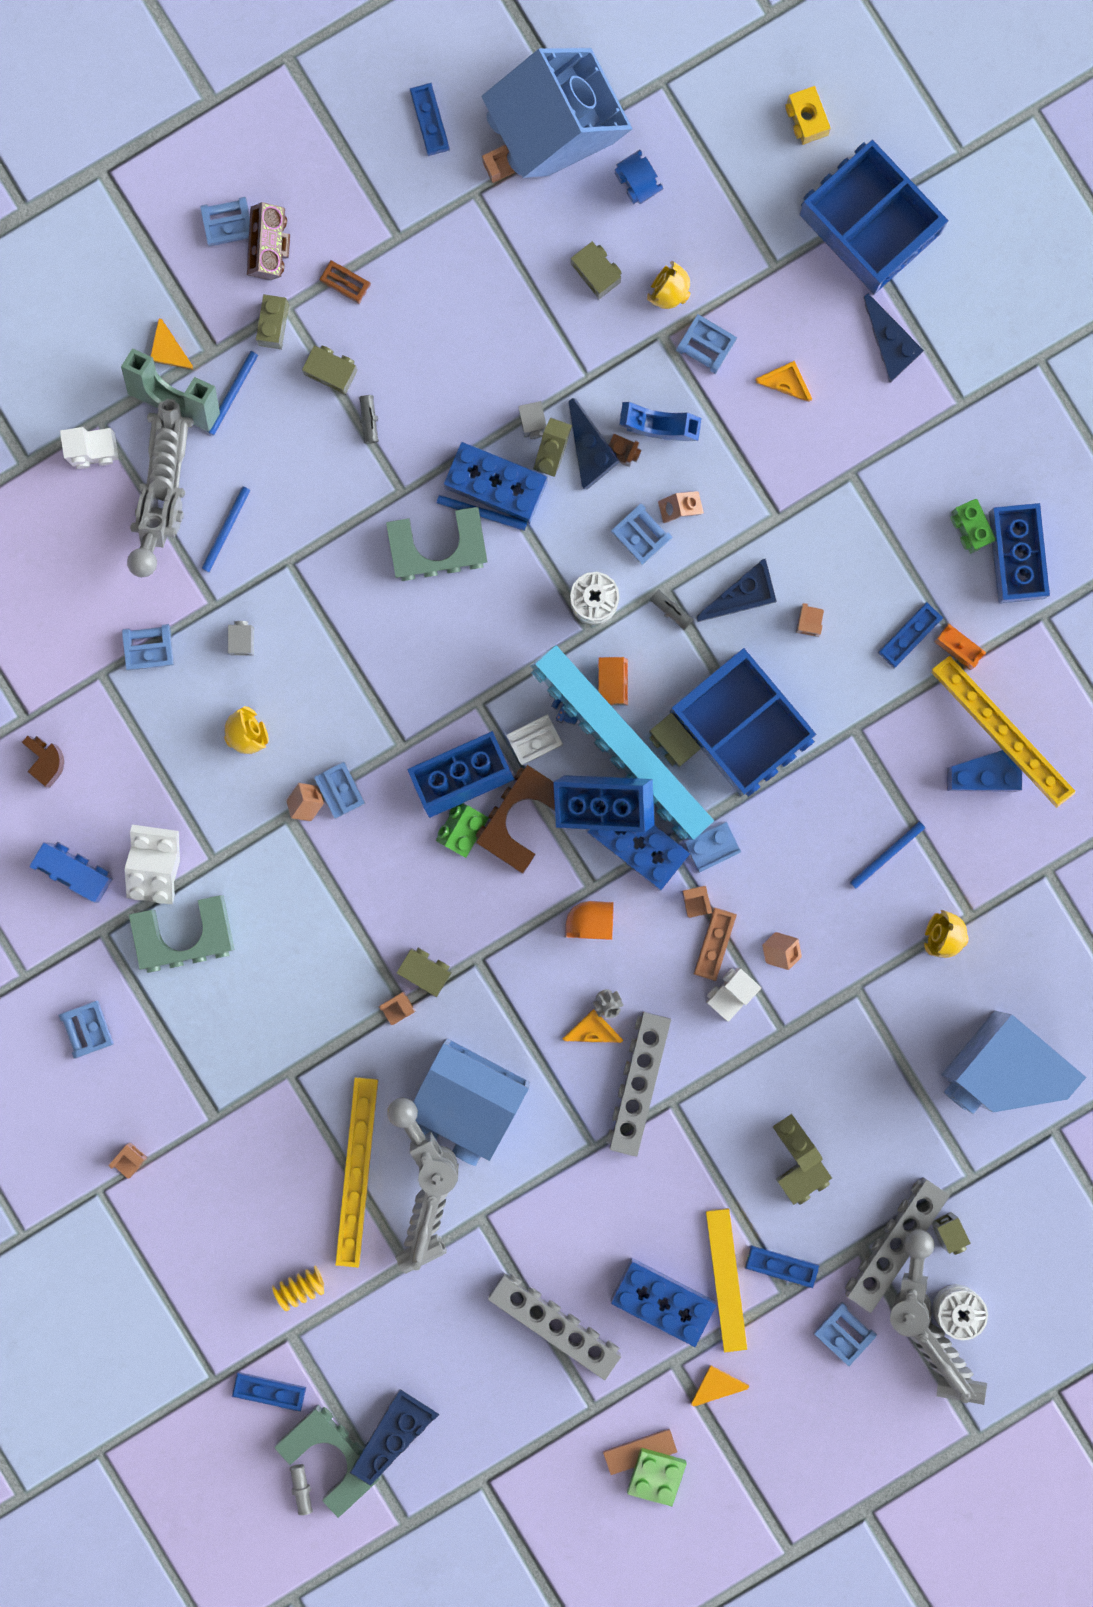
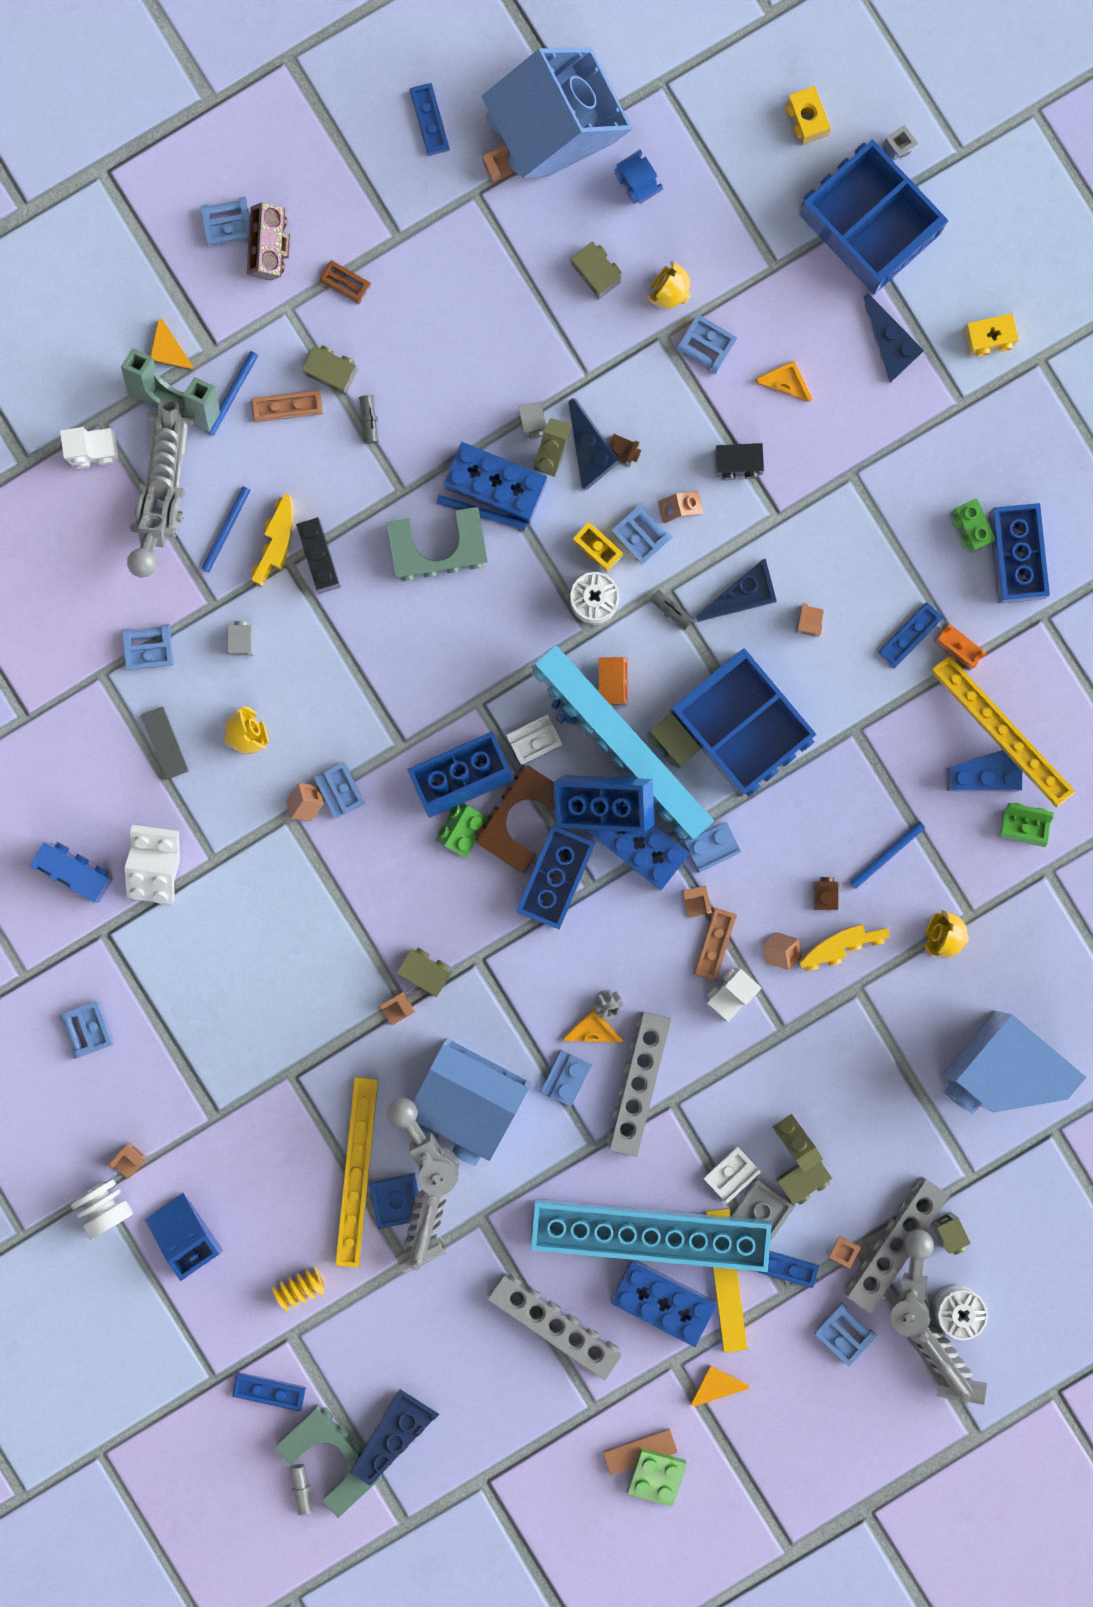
(50, 760): reddish brown brick -> none
(101, 1208): none -> white wheel
(154, 952): sand green arch -> none
(165, 743): none -> dark grey tile
(183, 1237): none -> blue slope
(272, 321): olive brick -> none
(280, 532): none -> yellow slope
(287, 406): none -> nougat tile
(318, 555): none -> black brick
(394, 1199): none -> blue tile
(540, 882): none -> blue brick
(566, 1078): none -> medium blue plate
(590, 920): orange brick -> none
(597, 547): none -> yellow brick
(651, 1235): none -> medium azure brick
(660, 424): blue arch -> none
(732, 1174): none -> white plate
(739, 461): none -> black brick
(764, 1204): none -> light grey tile
(826, 894): none -> reddish brown bracket
(833, 947): none -> yellow slope
(844, 1251): none -> nougat panel
(899, 143): none -> light grey brick
(1001, 326): none -> yellow brick
(1026, 824): none -> bright green bracket

